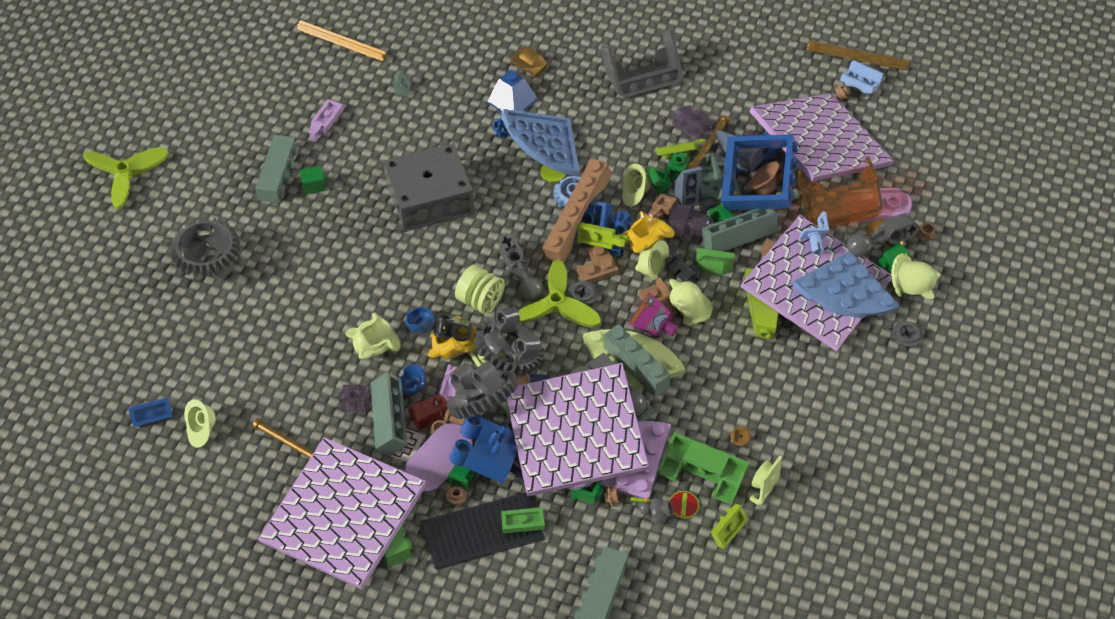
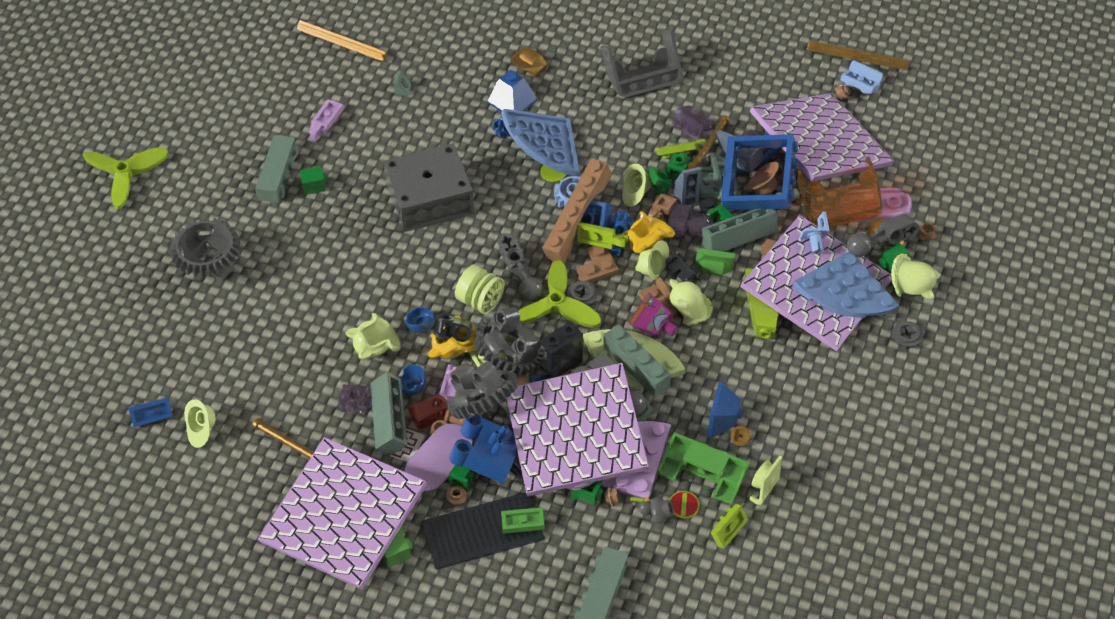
(563, 350): none -> black panel
(724, 411): none -> blue slope

